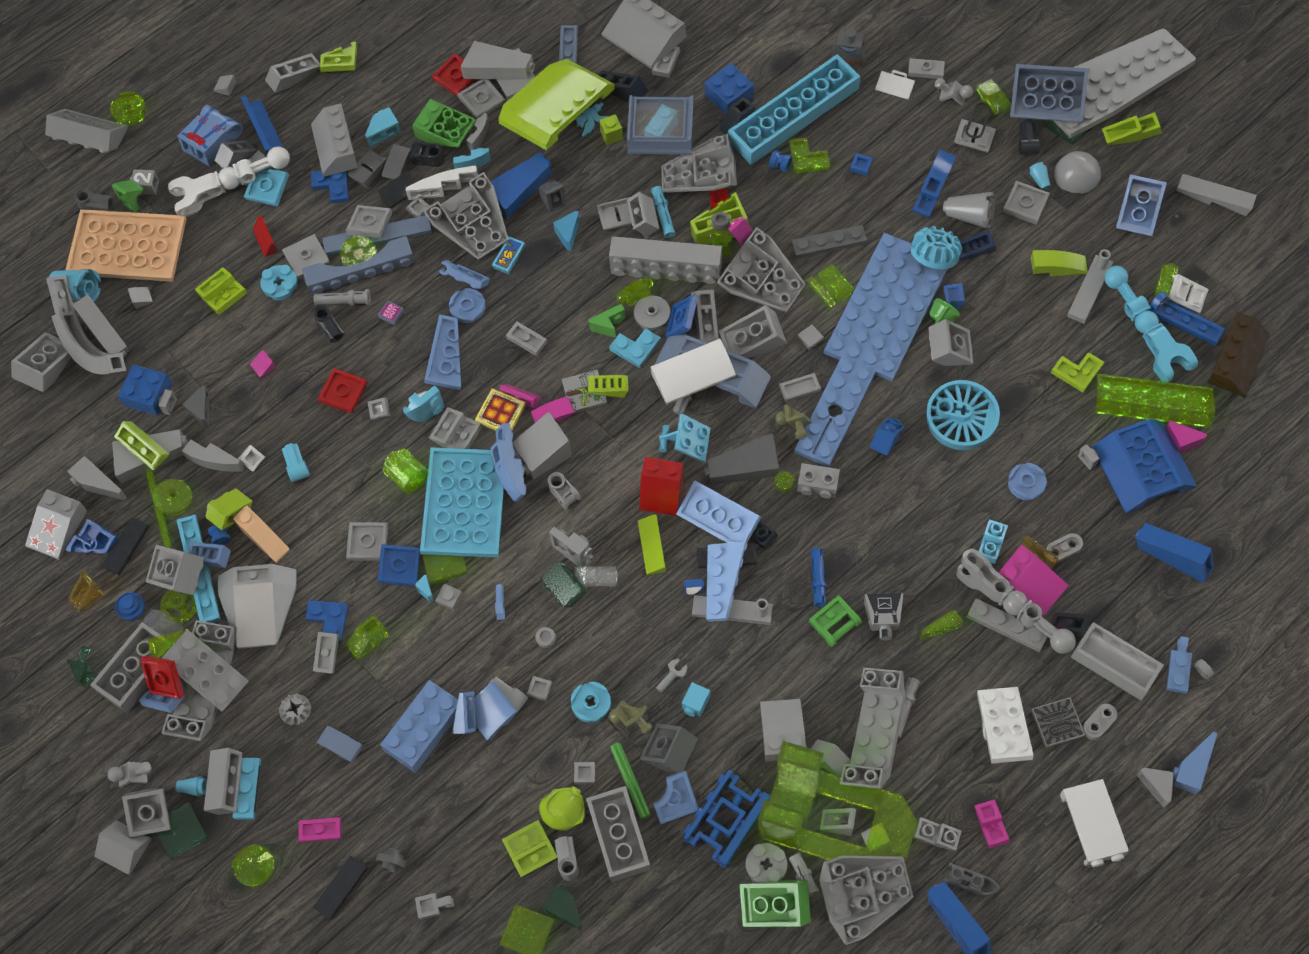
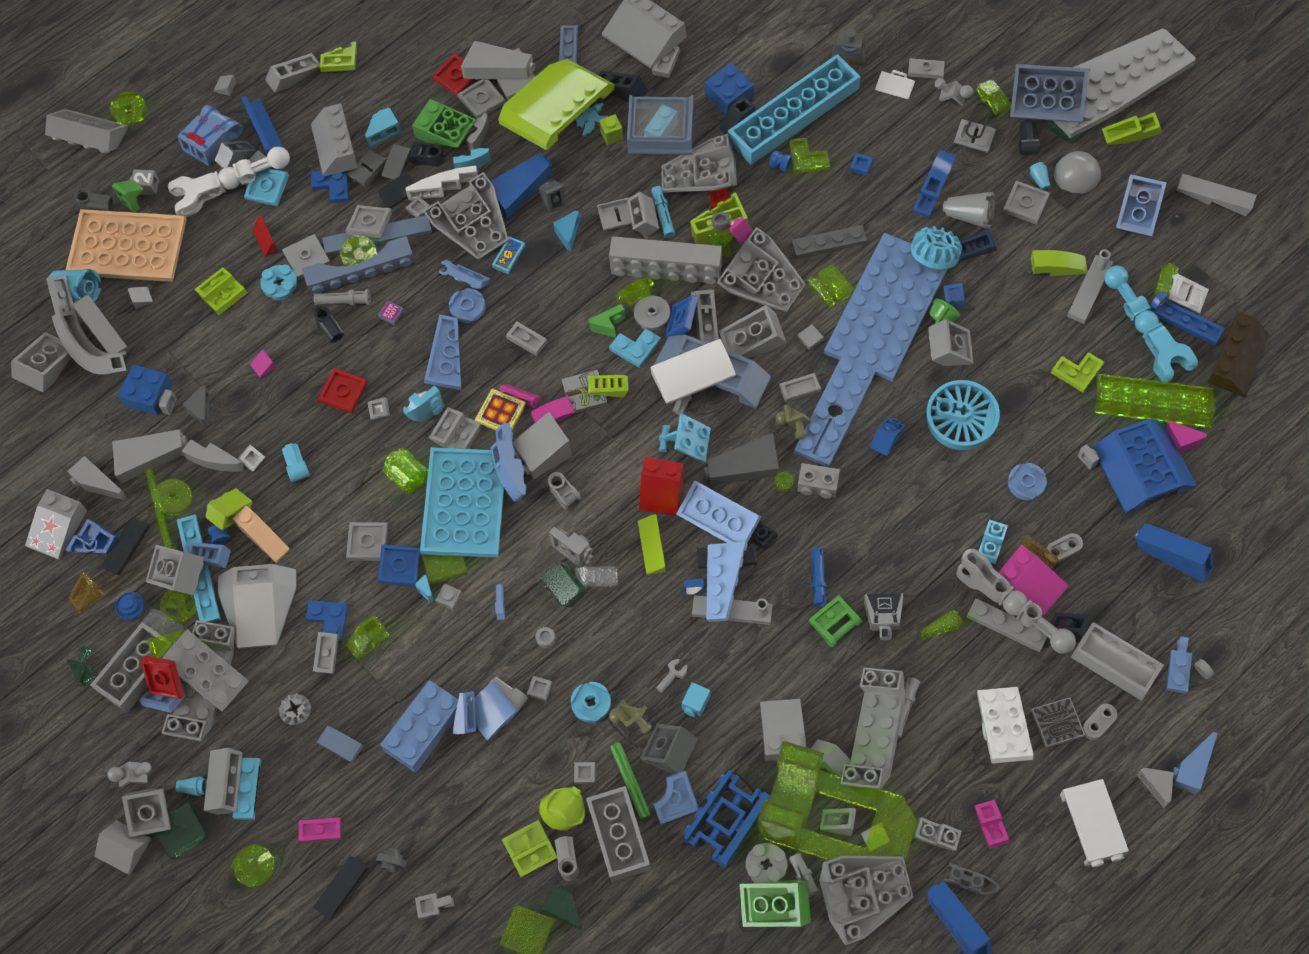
(141, 444): lime slope -> none

